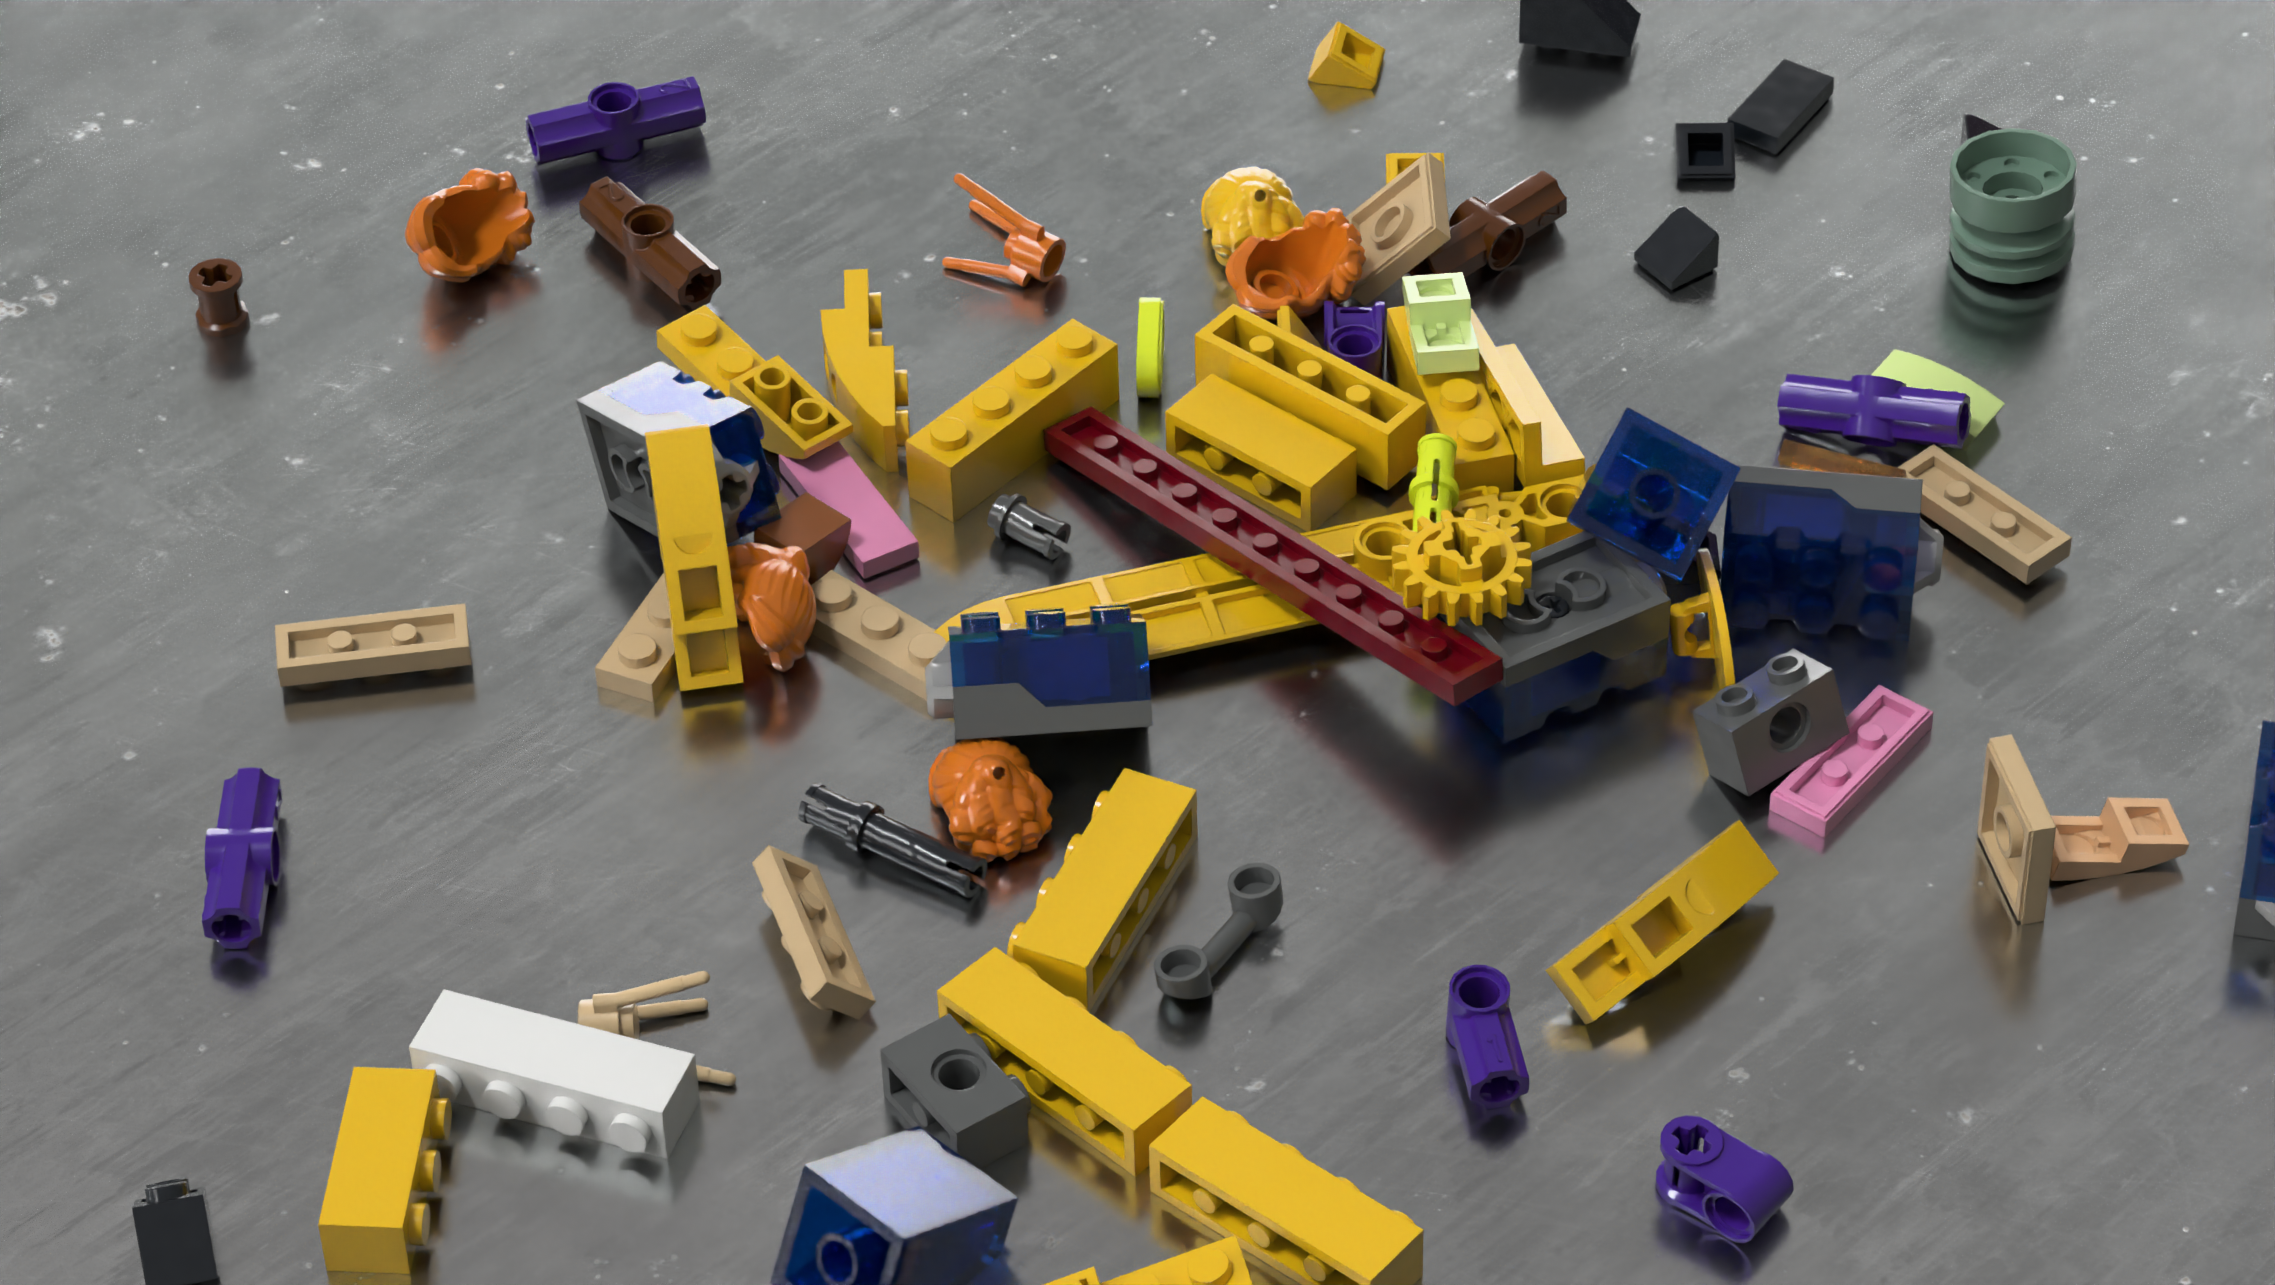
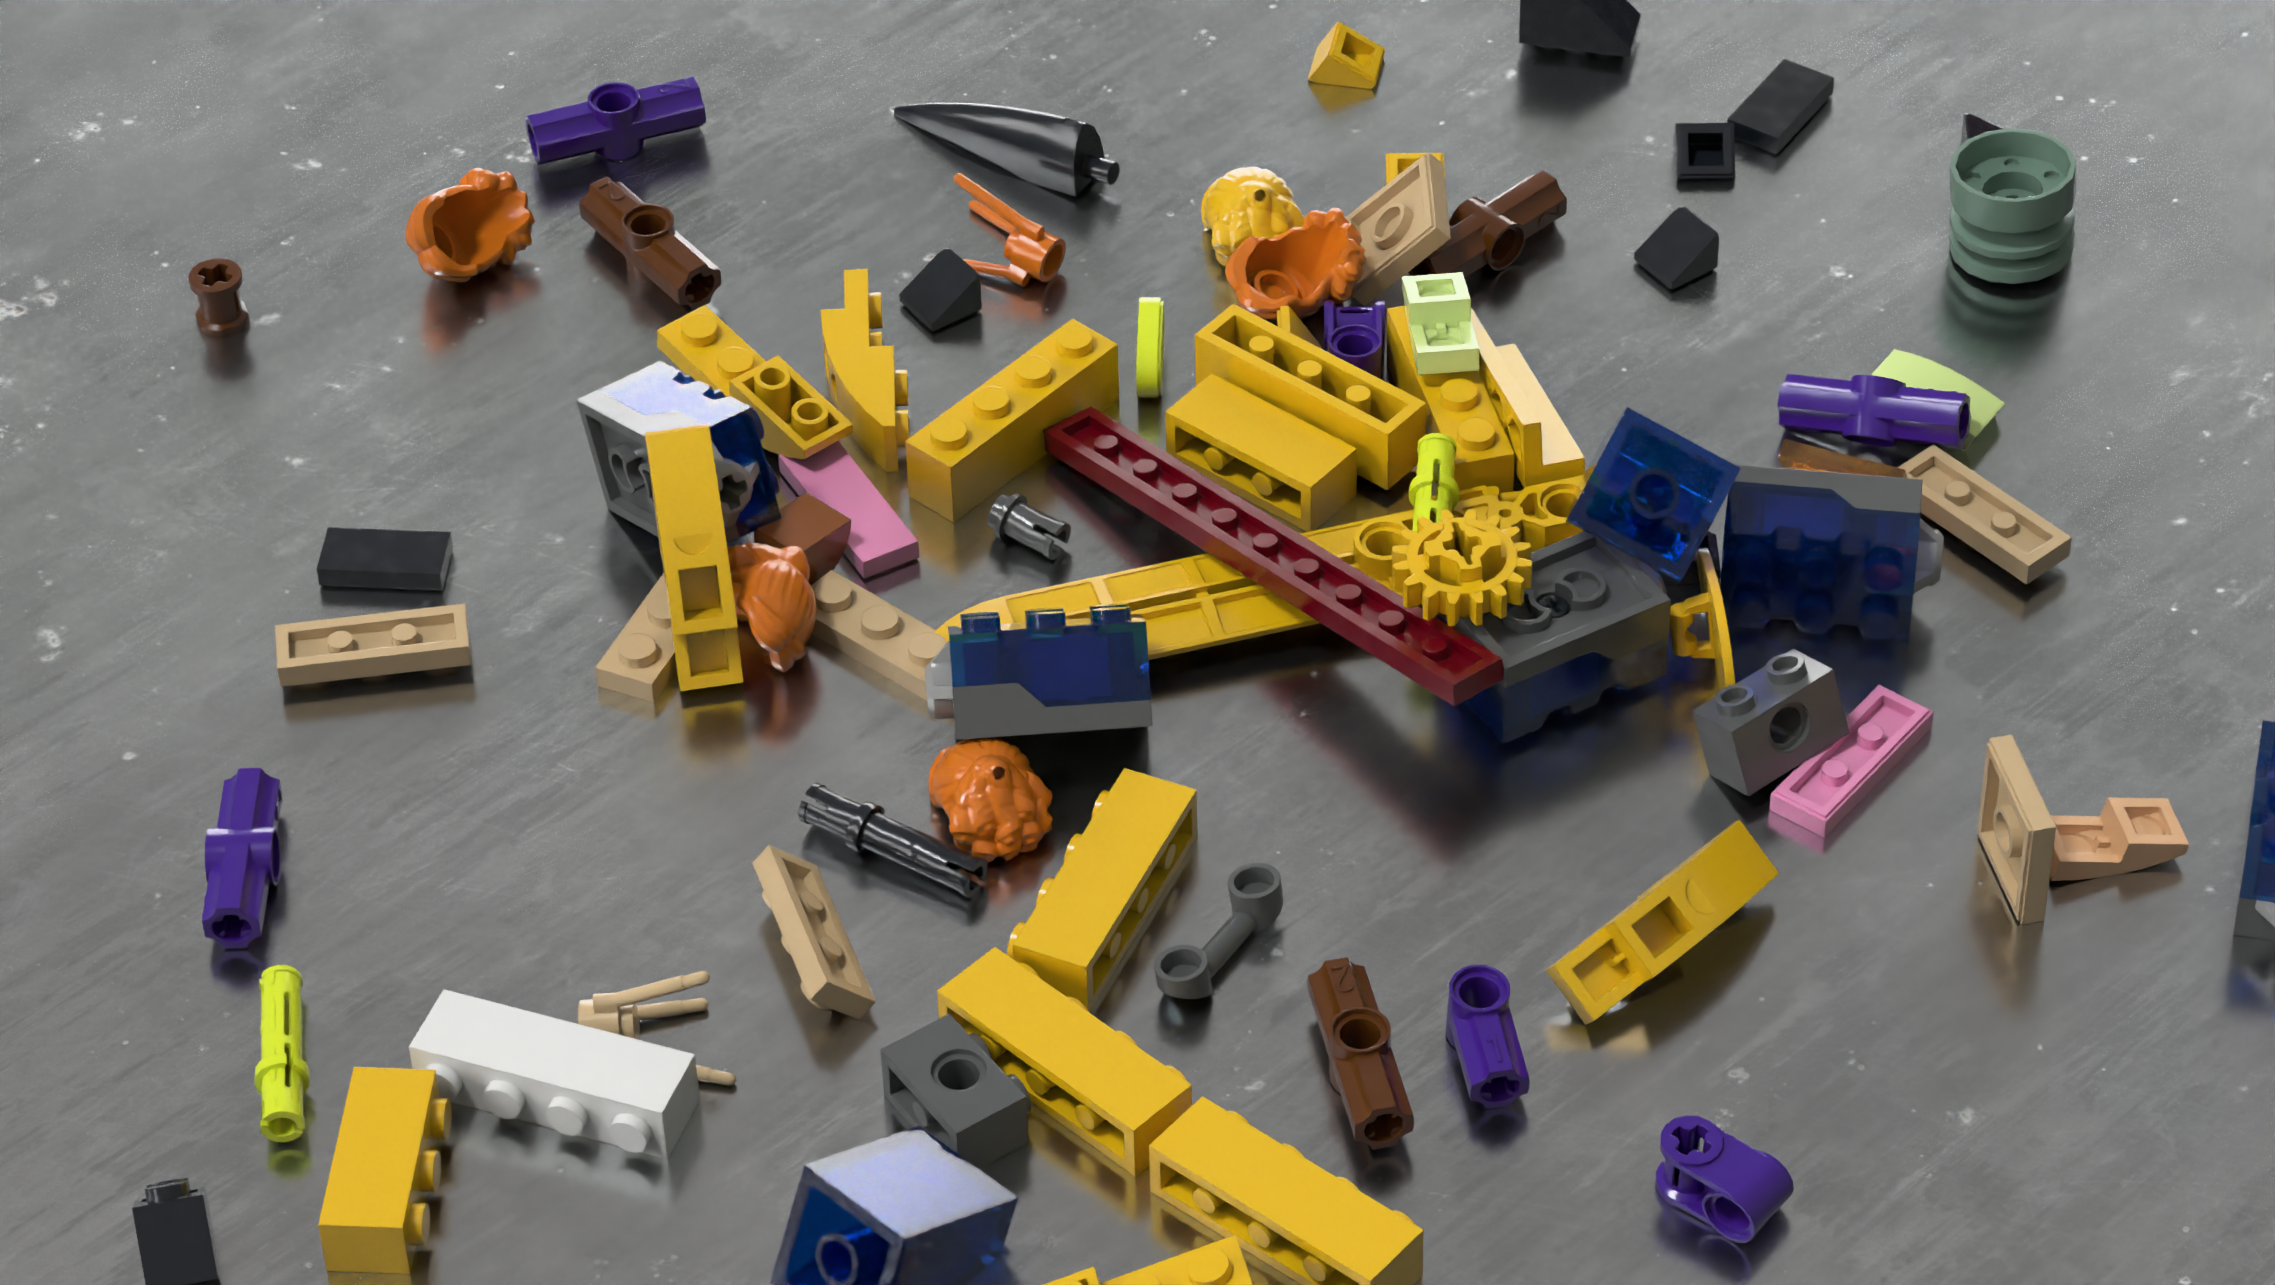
(281, 1073): none -> neon yellow pin
(384, 558): none -> black tile
(943, 291): none -> black slope
(1026, 142): none -> black piece
(1360, 1053): none -> reddish brown piece

